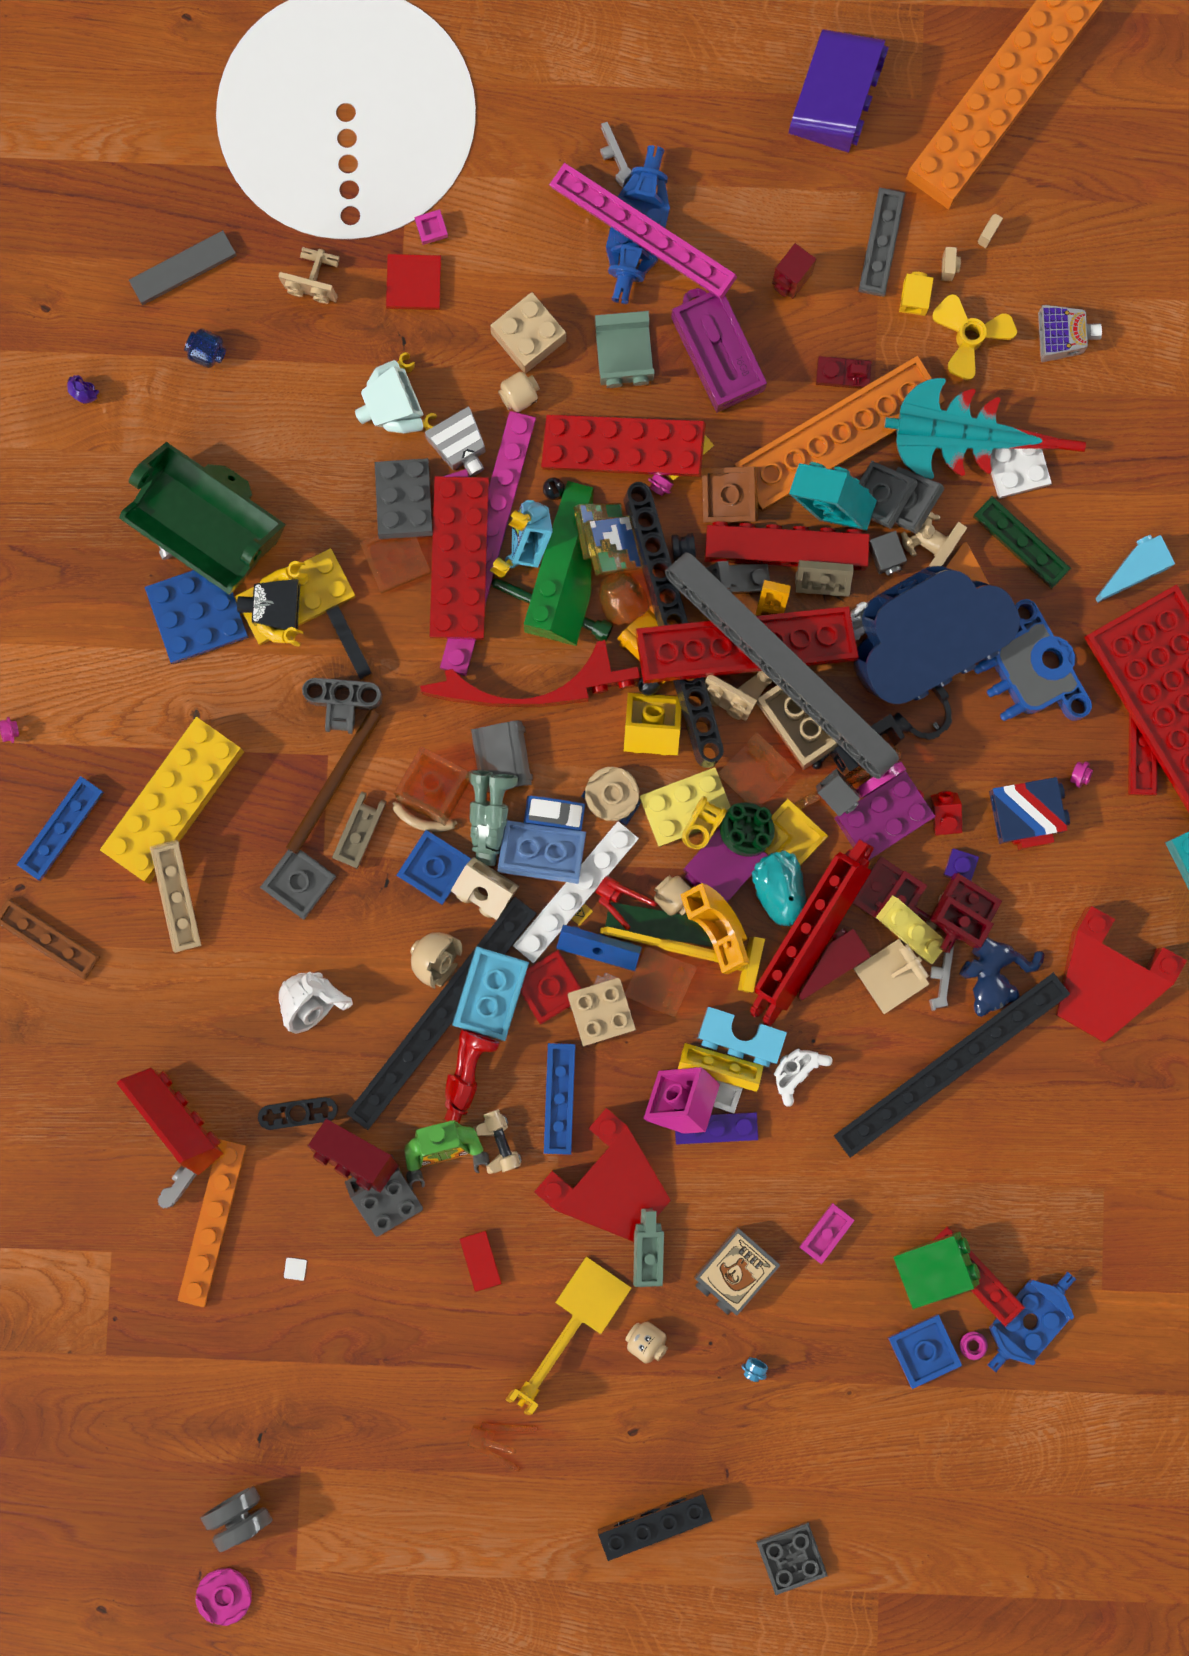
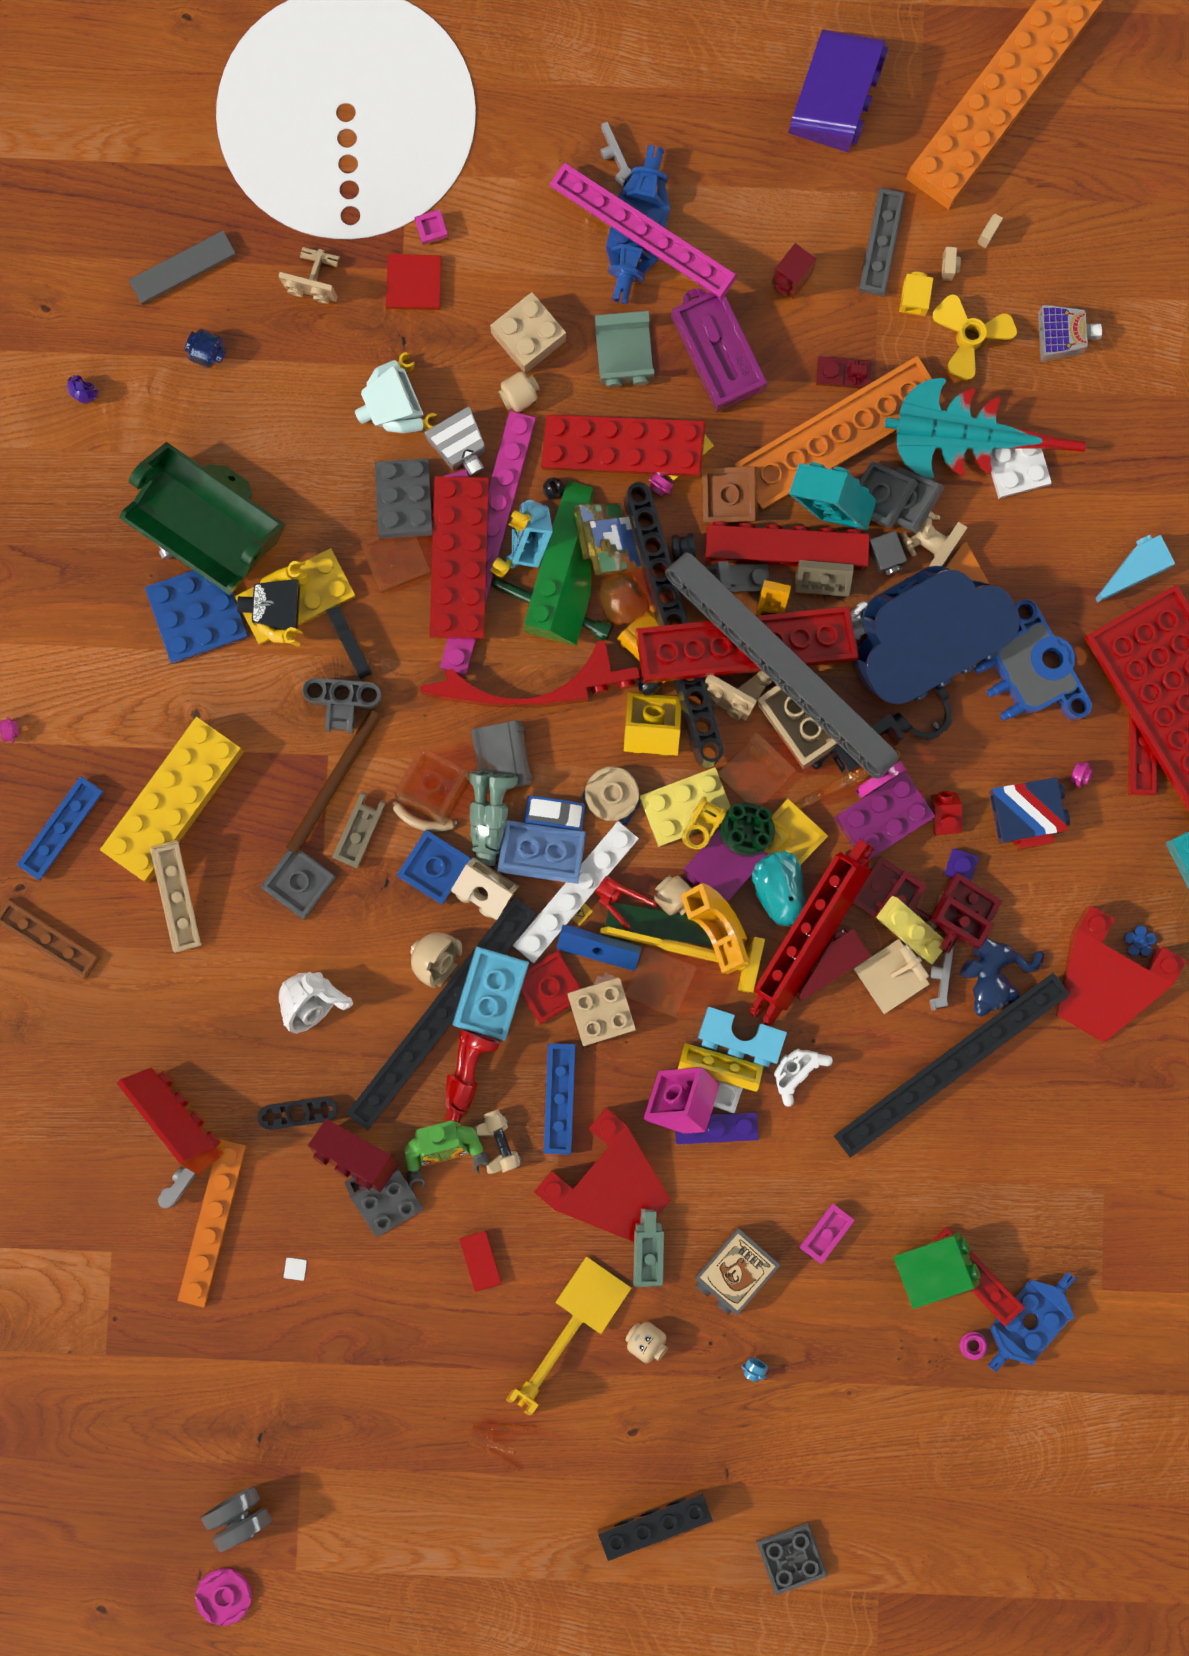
(838, 793): dark grey brick -> none
(924, 1351): blue plate -> none
(1021, 542): dark green tile -> none
(1140, 941): none -> blue plant

